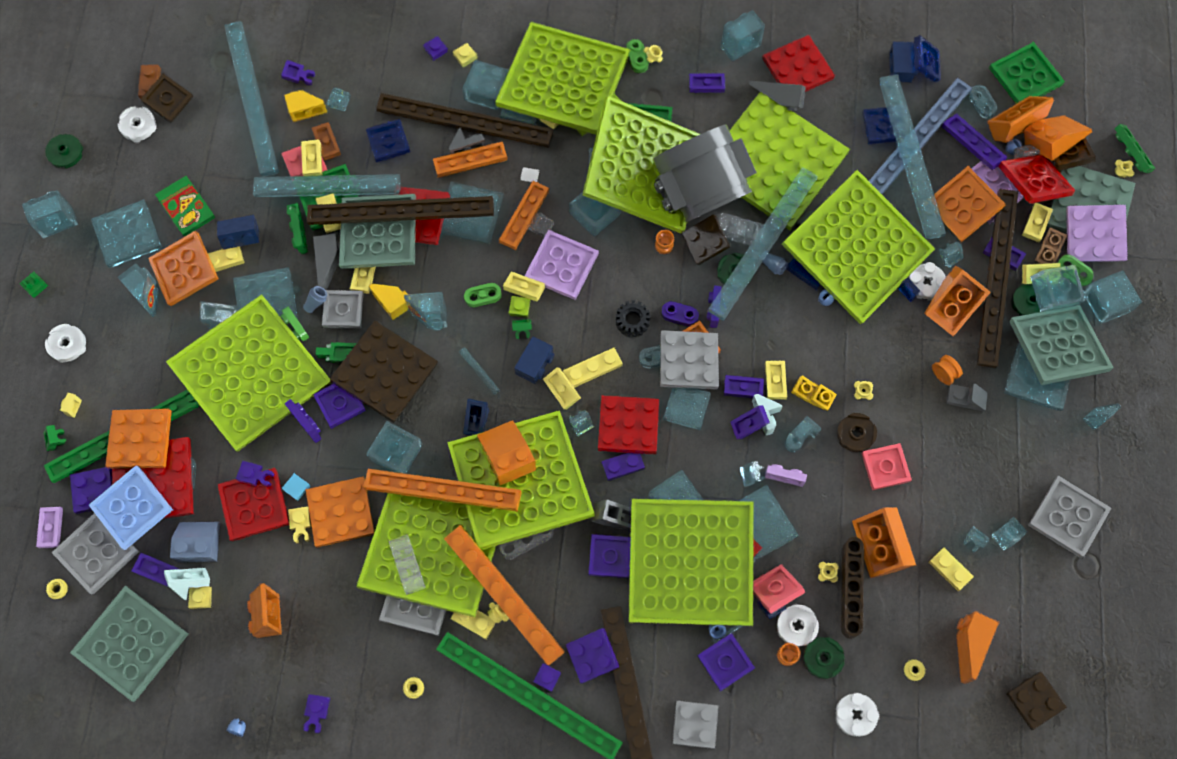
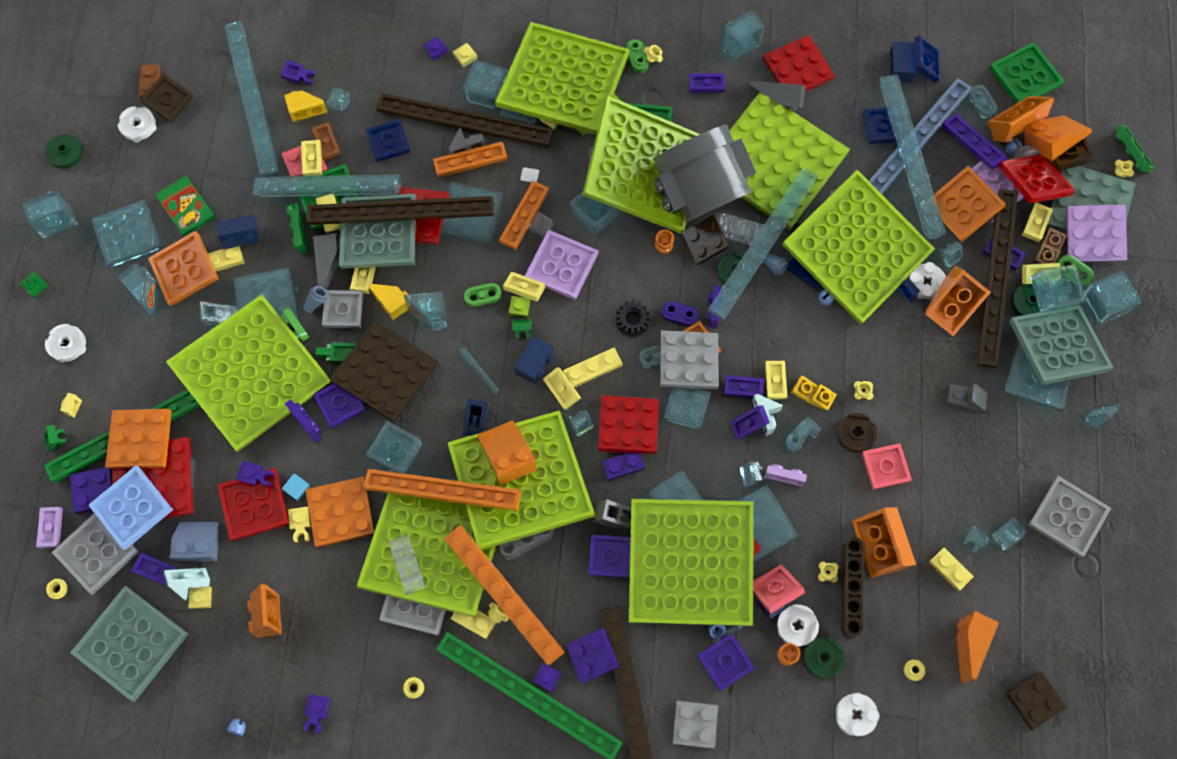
(947, 369): orange wheel -> none

